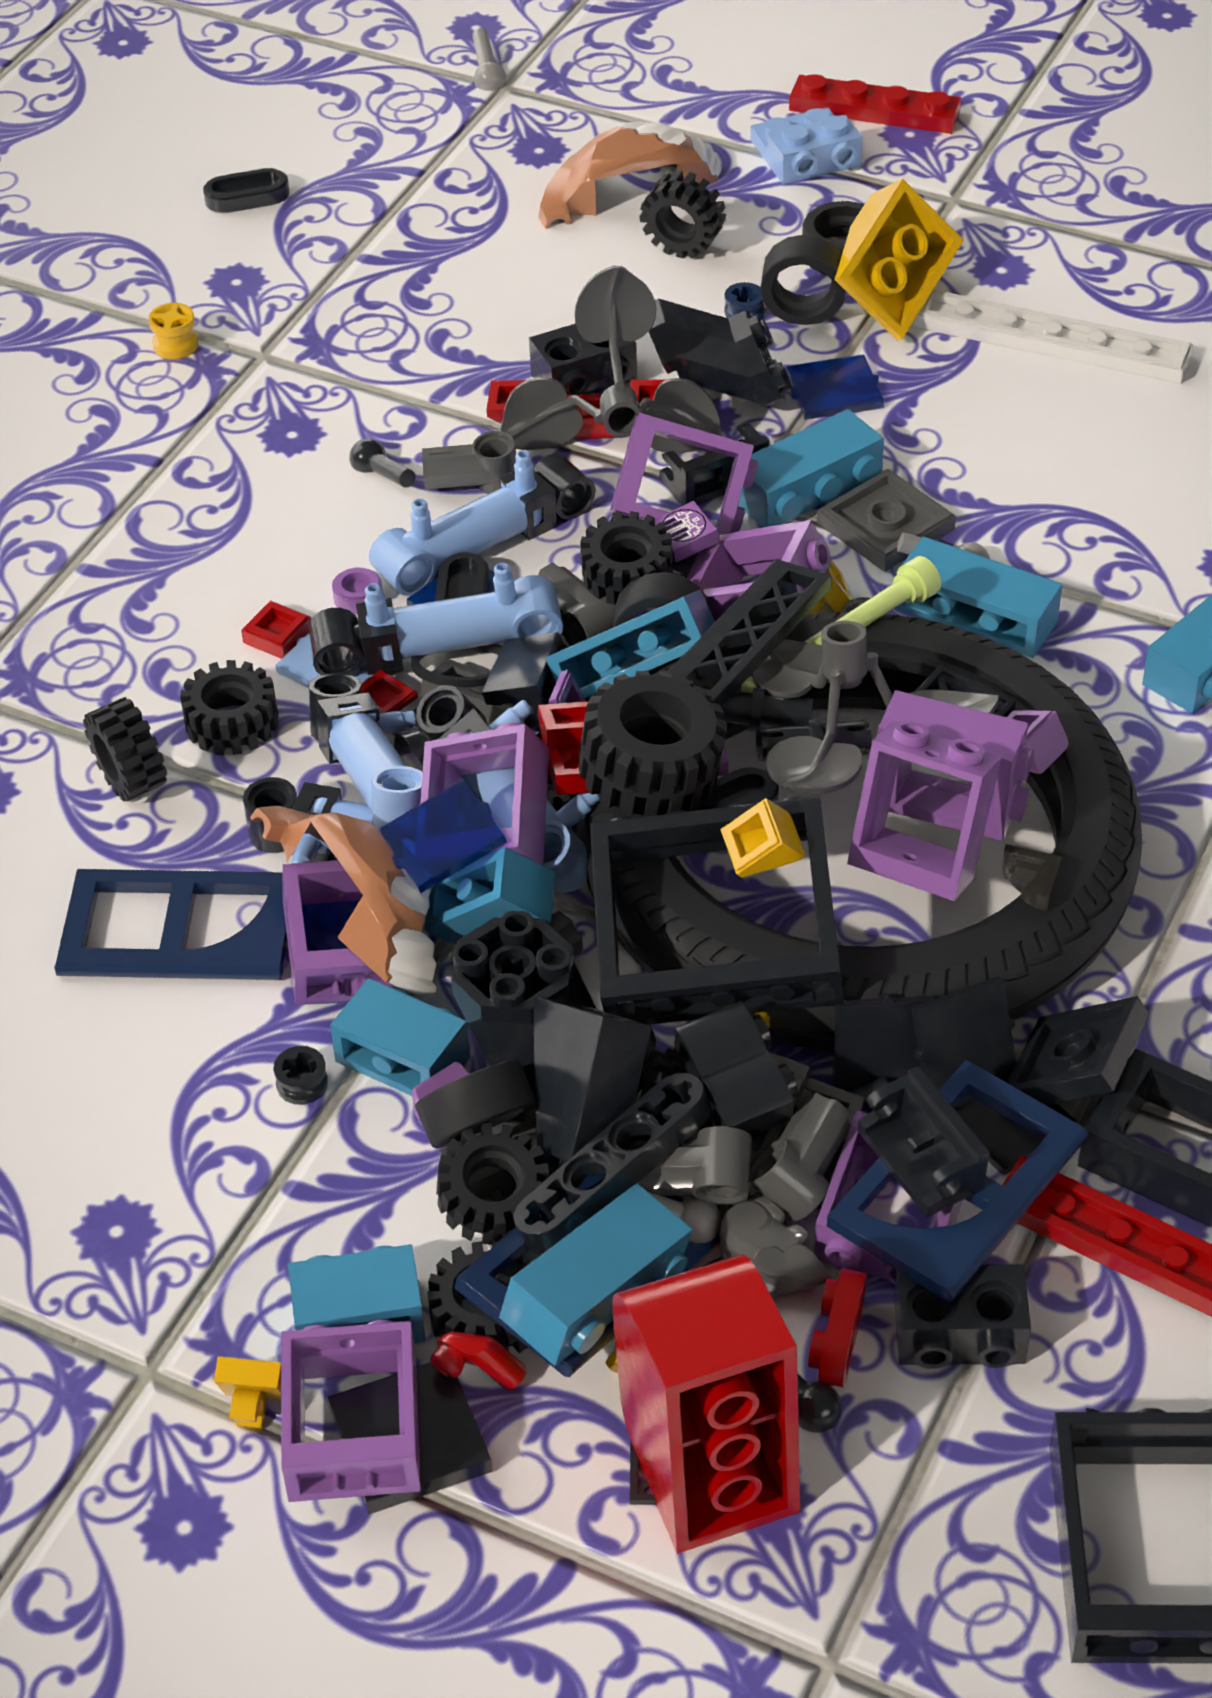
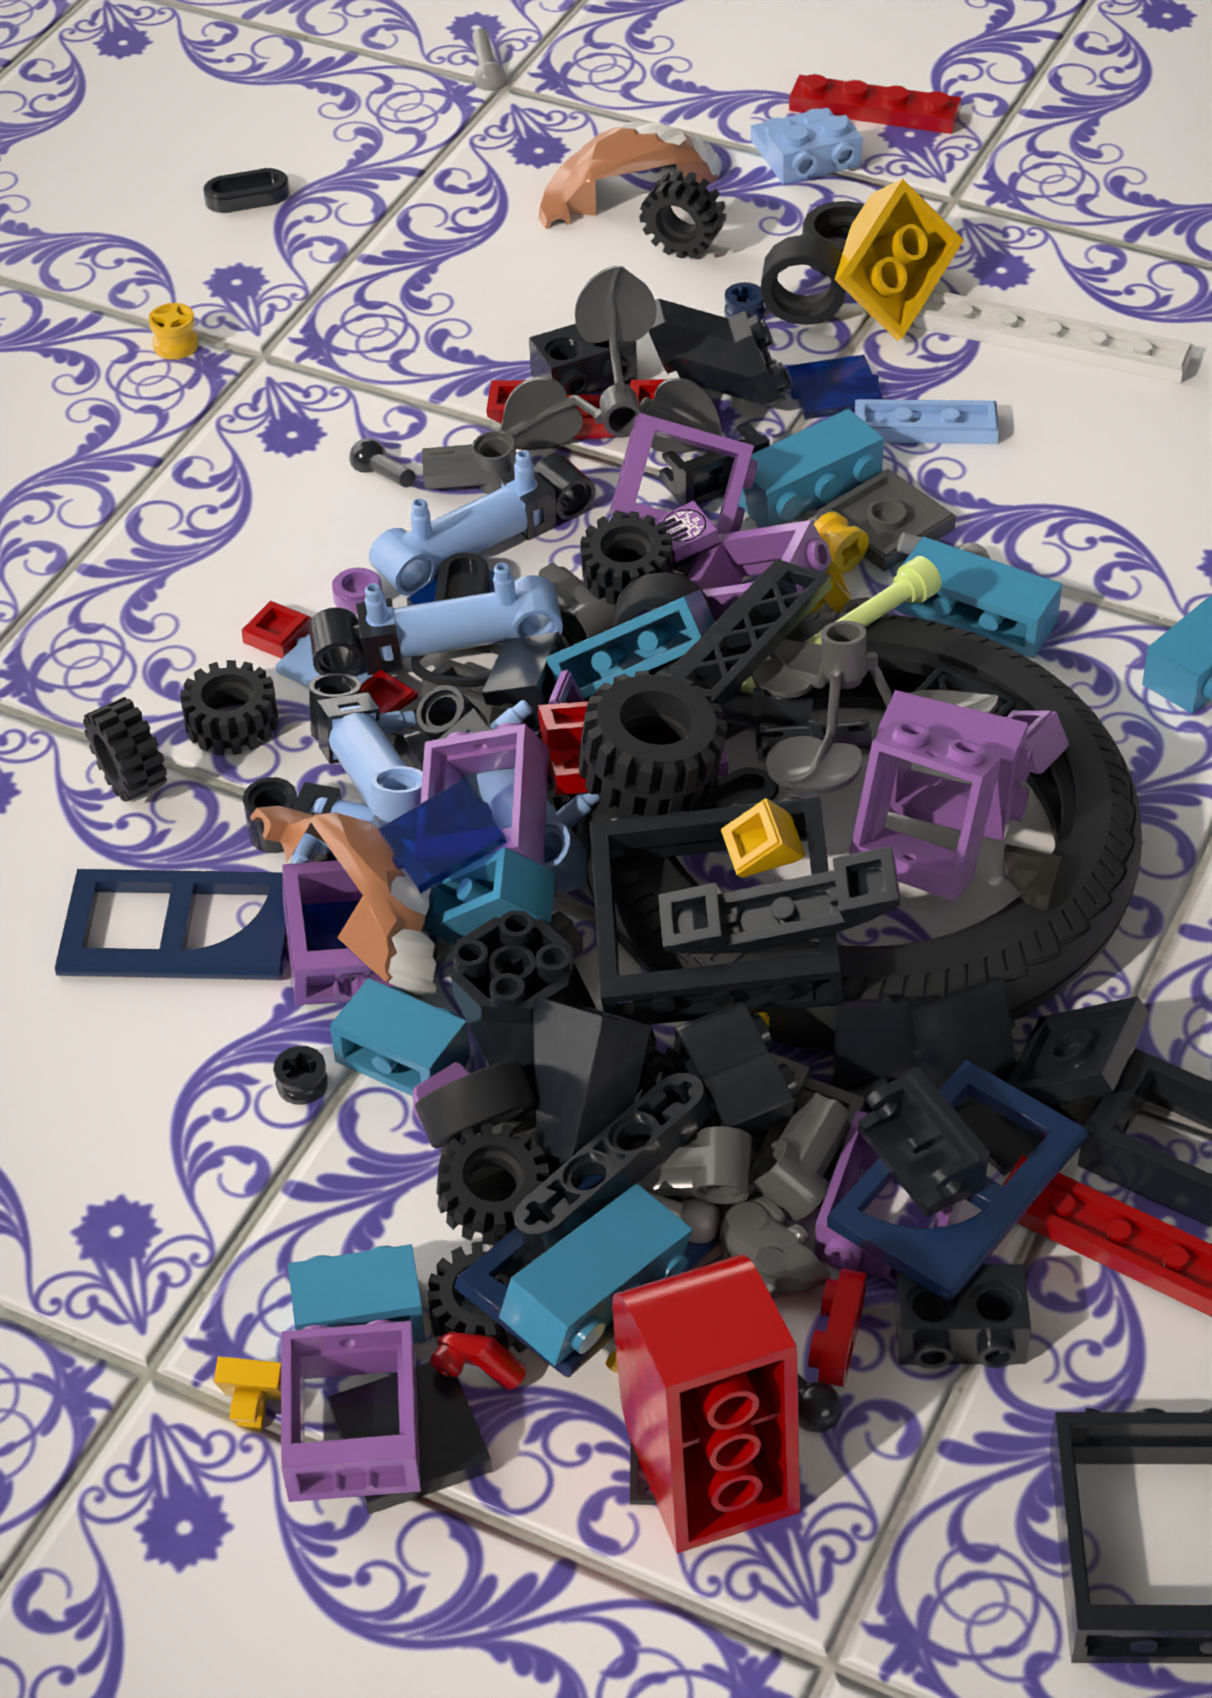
(782, 911): none -> black slope
(845, 543): none -> yellow wheel
(931, 420): none -> light blue tile

